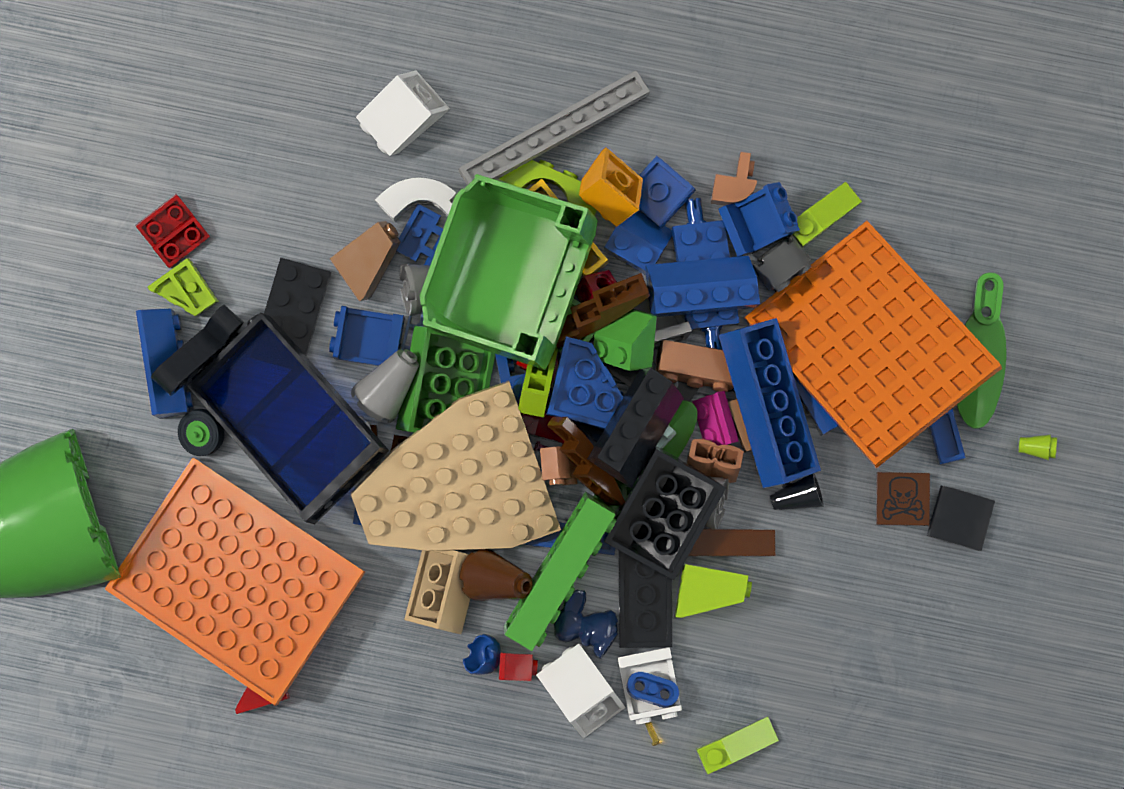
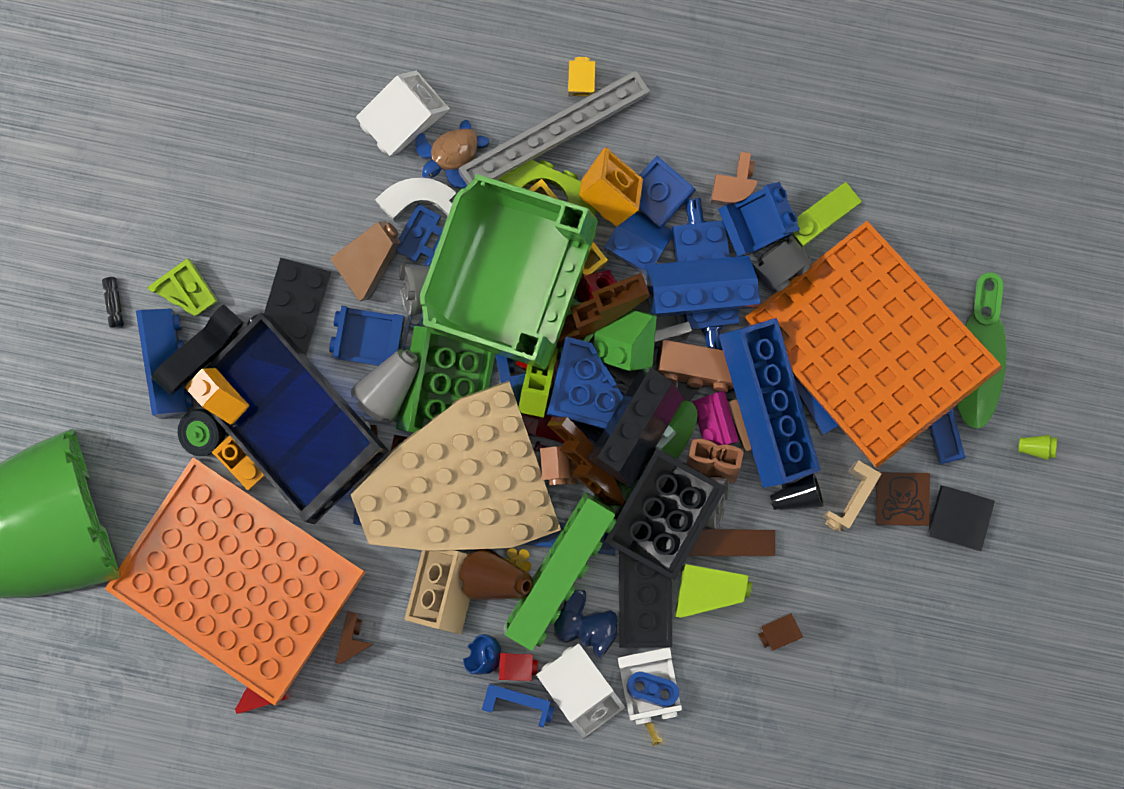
(112, 302): none -> black axle
(172, 230): red slope -> none
(217, 395): none -> light orange slope
(239, 464): none -> light orange slope
(348, 645): none -> reddish brown slope
(450, 152): none -> animal
(495, 691): none -> blue panel
(518, 559): none -> yellow plant
(581, 77): none -> yellow brick
(736, 745): lime slope -> none
(779, 632): none -> reddish brown slope
(869, 479): none -> tan panel

